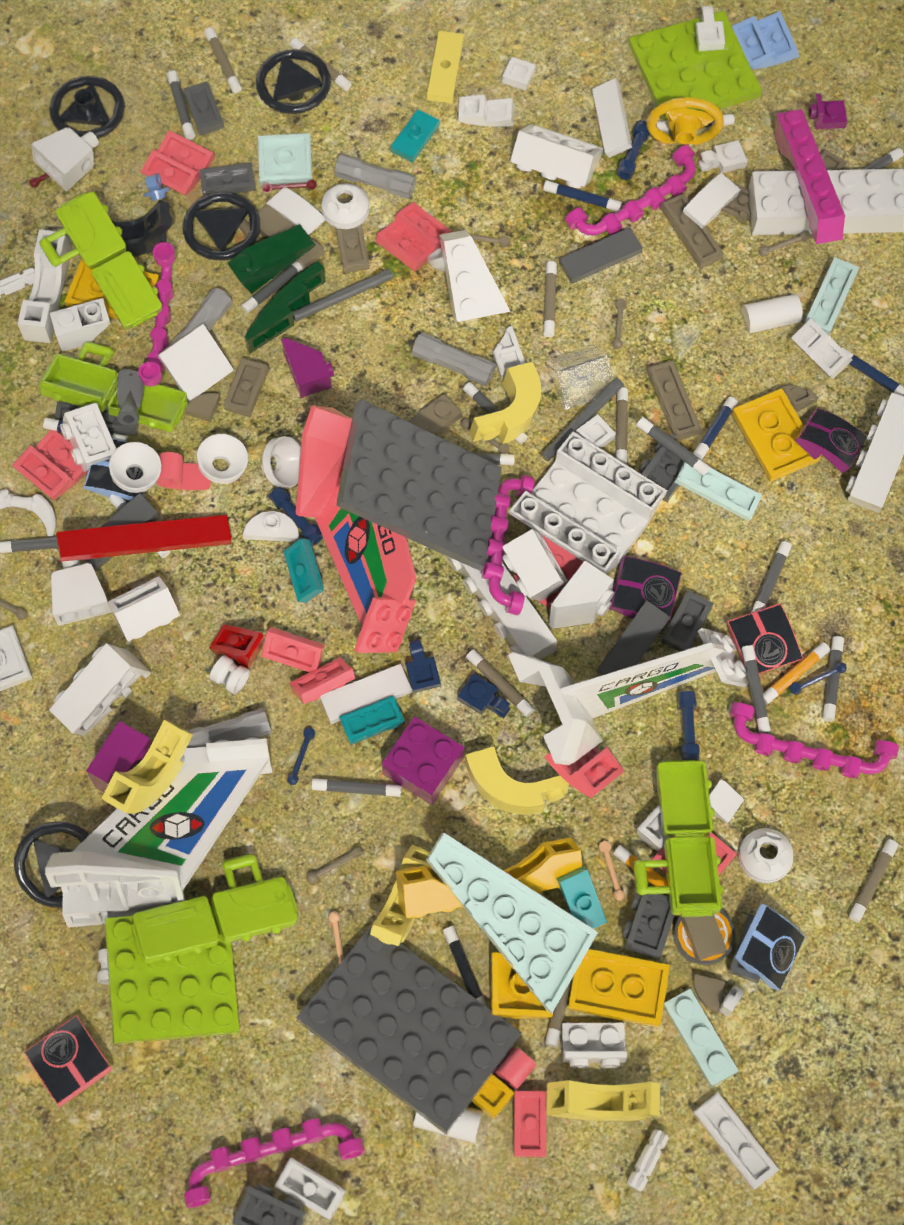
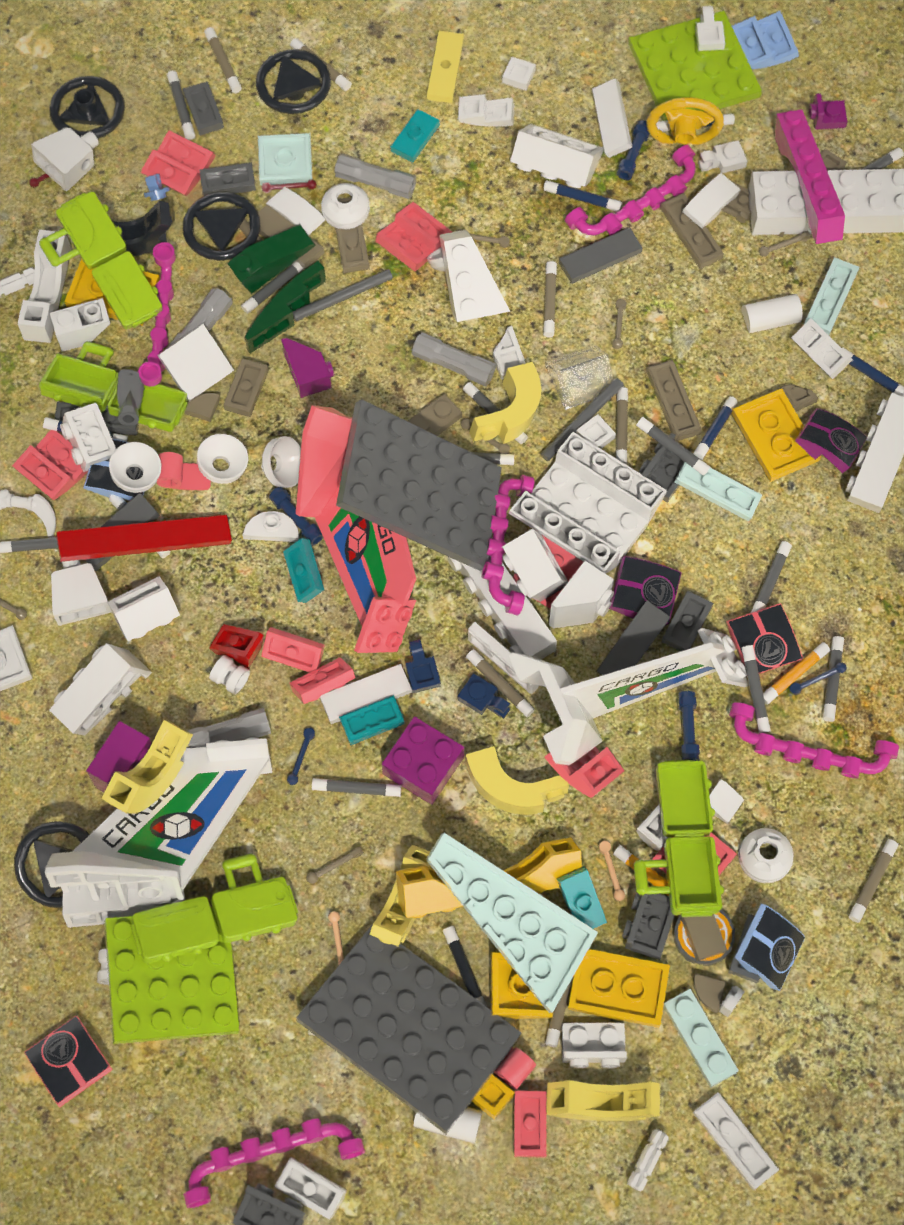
(496, 653): none -> white tile

